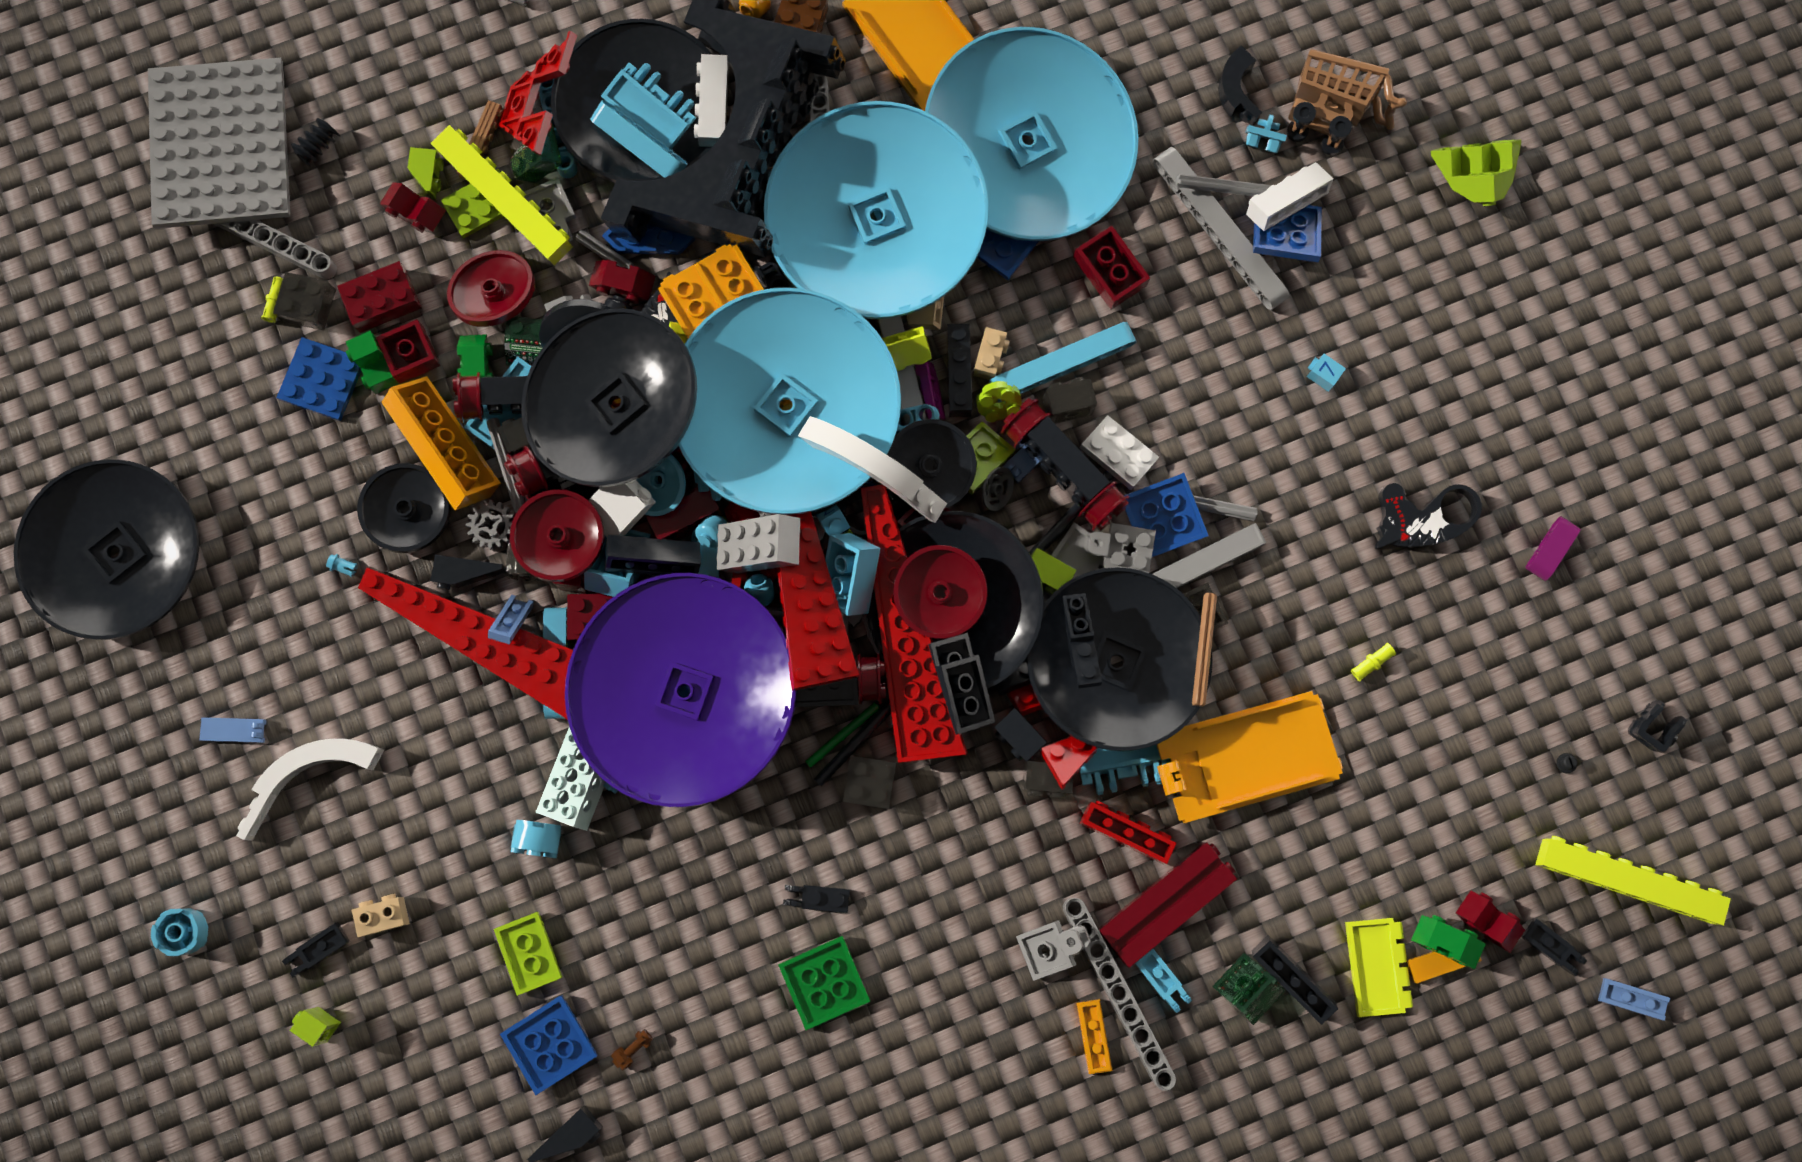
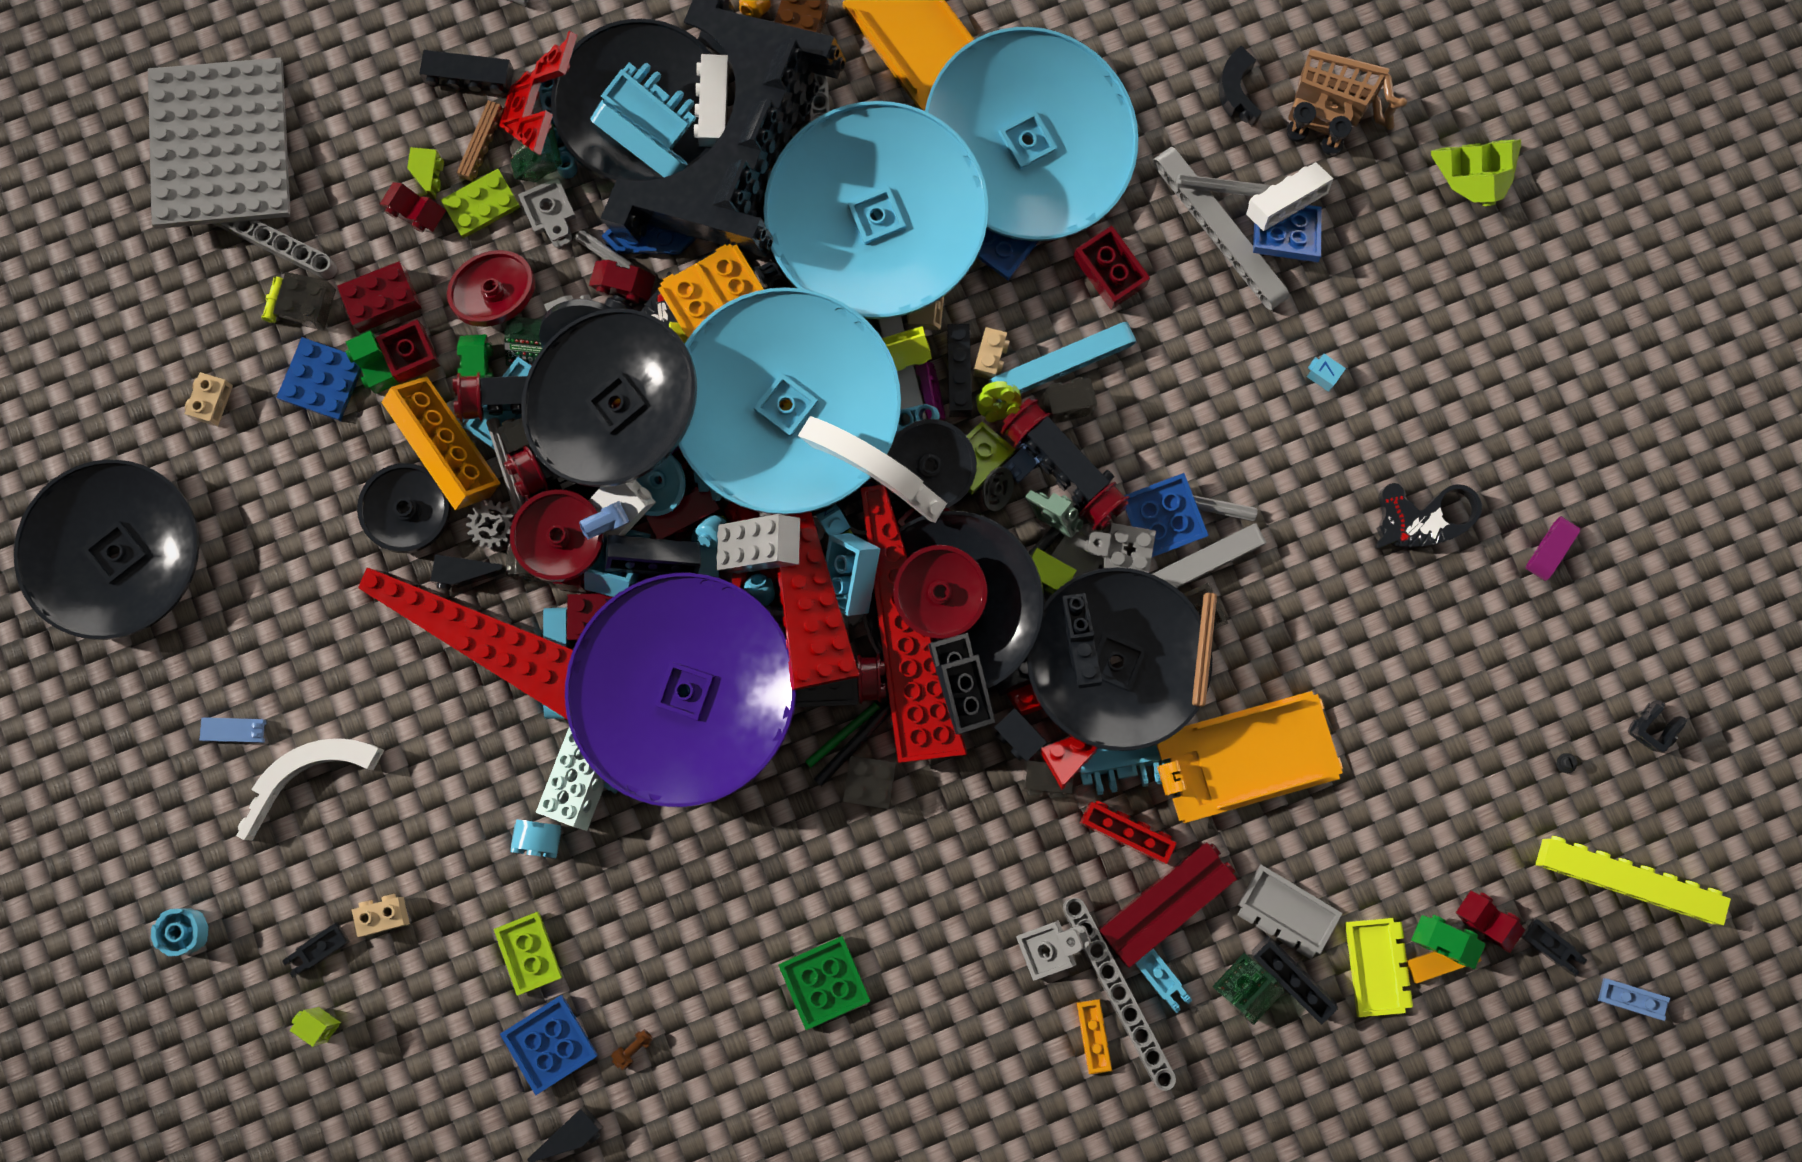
(208, 399): none -> tan brick
(314, 141): black piece -> none
(341, 565): medium azure pin -> none
(466, 71): none -> black brick
(502, 195): neon yellow brick -> none
(510, 620): medium blue hinge -> none
(608, 519): none -> medium blue piece
(820, 898): black hinge -> none
(1056, 512): none -> sand green plate
(1119, 452): white plate -> none
(1274, 139): medium azure hips -> none
(1290, 910): none -> light grey hinge
(1373, 662): neon yellow pin -> none

